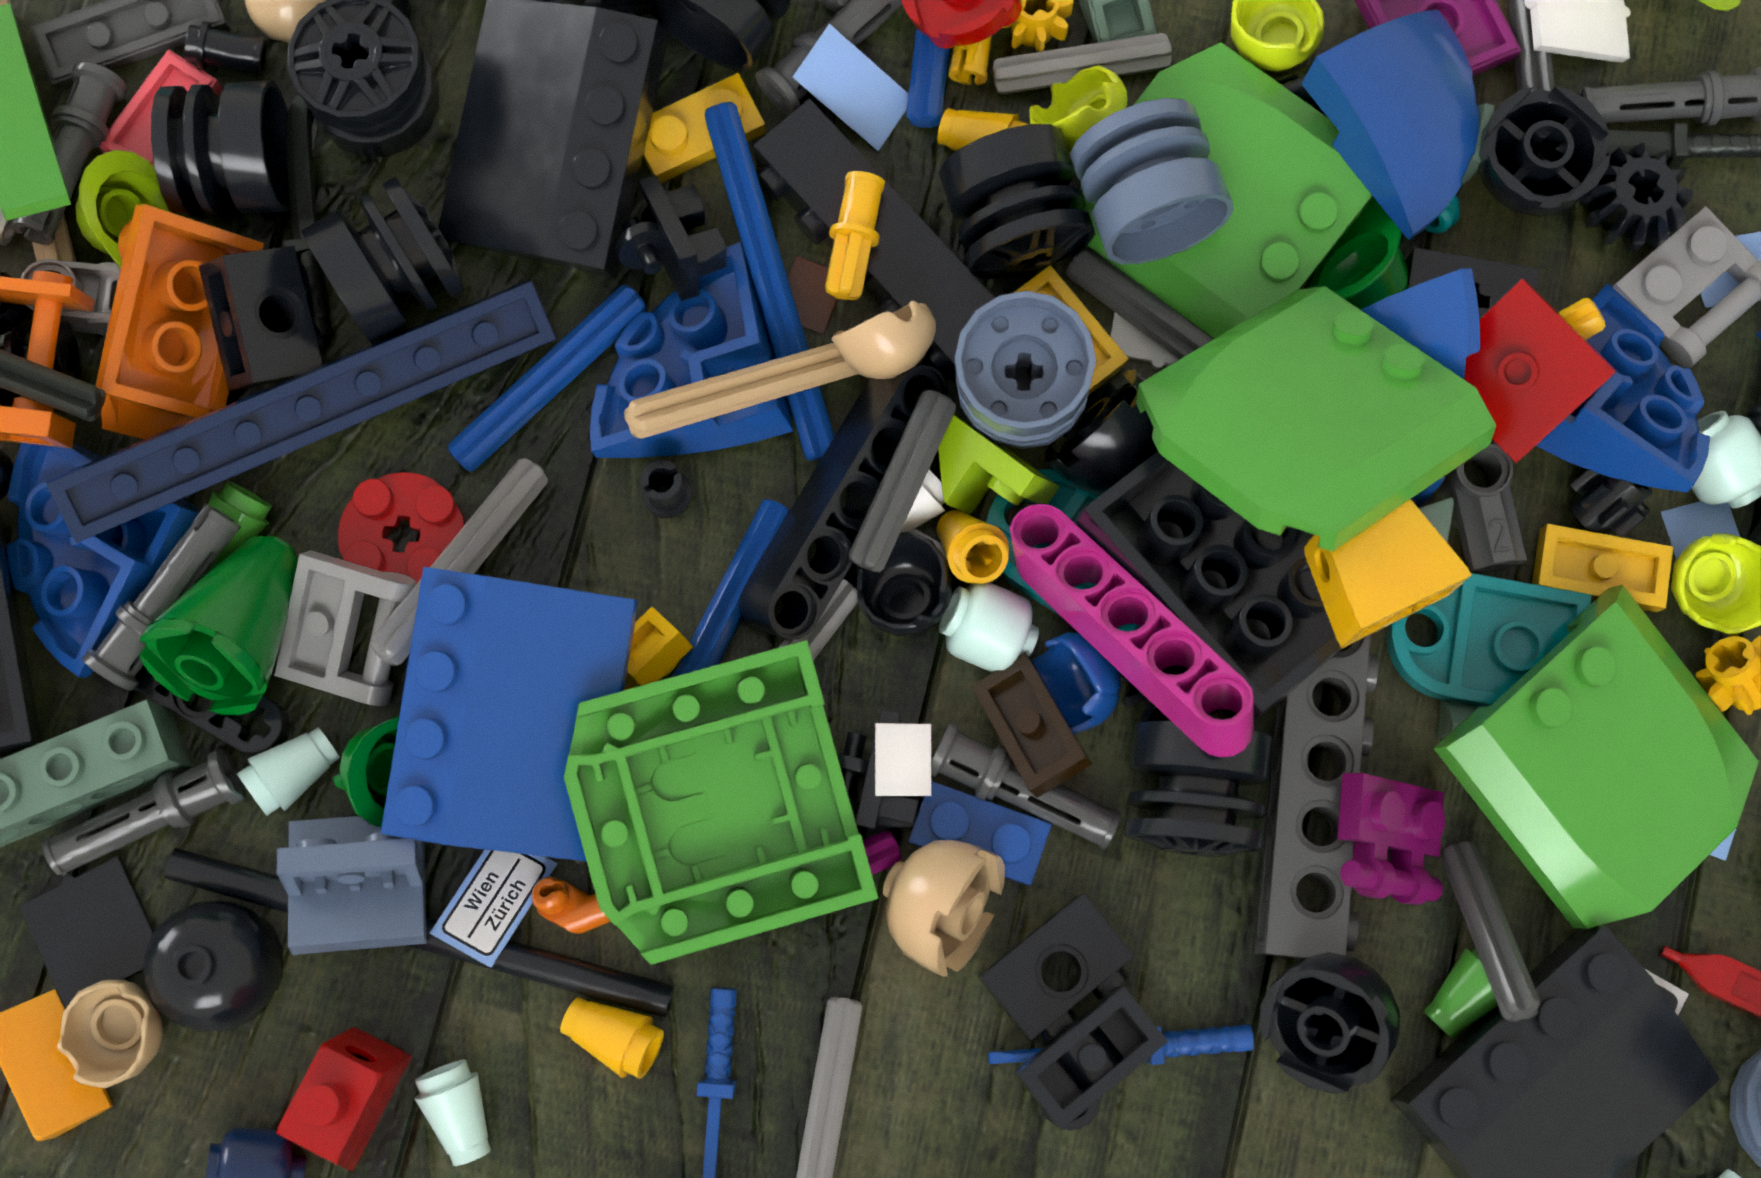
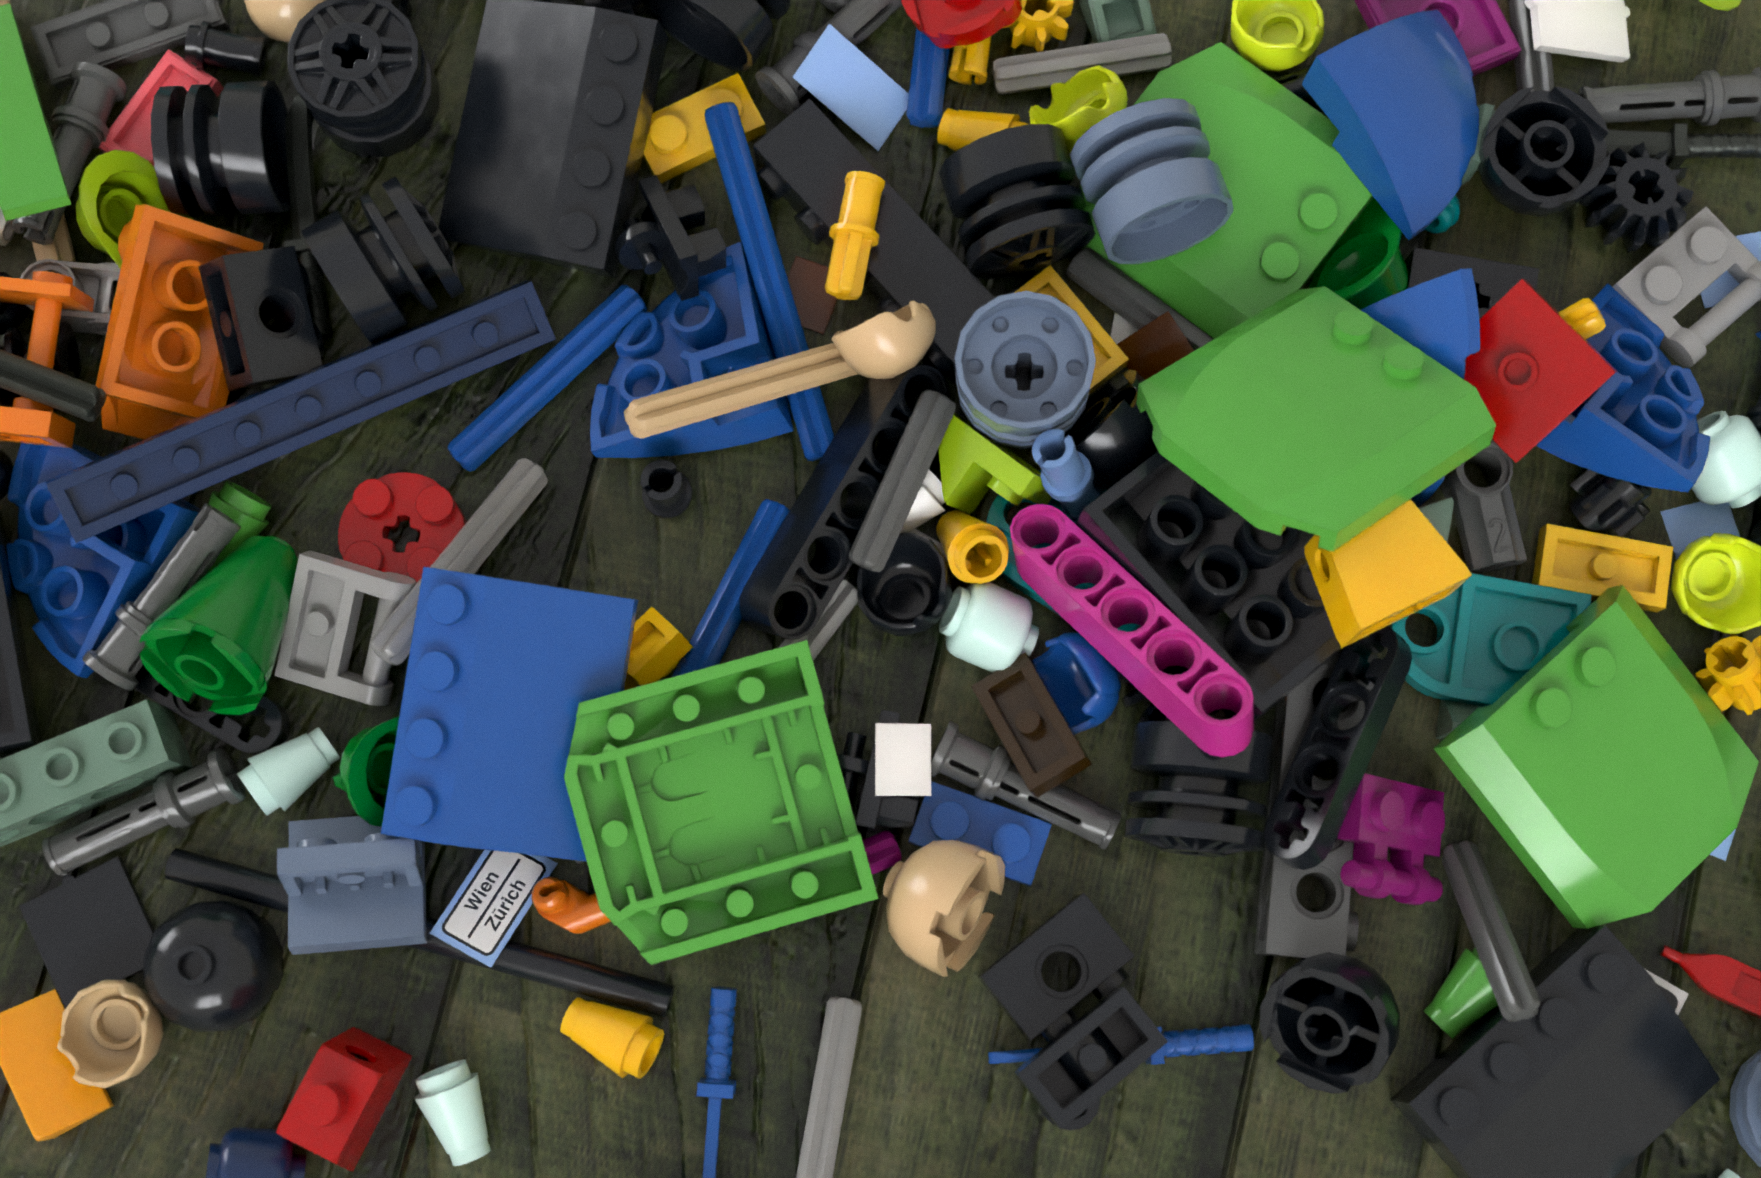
(1064, 471): none -> medium blue pin
(1155, 346): none -> reddish brown sticker
(1348, 747): none -> black beam

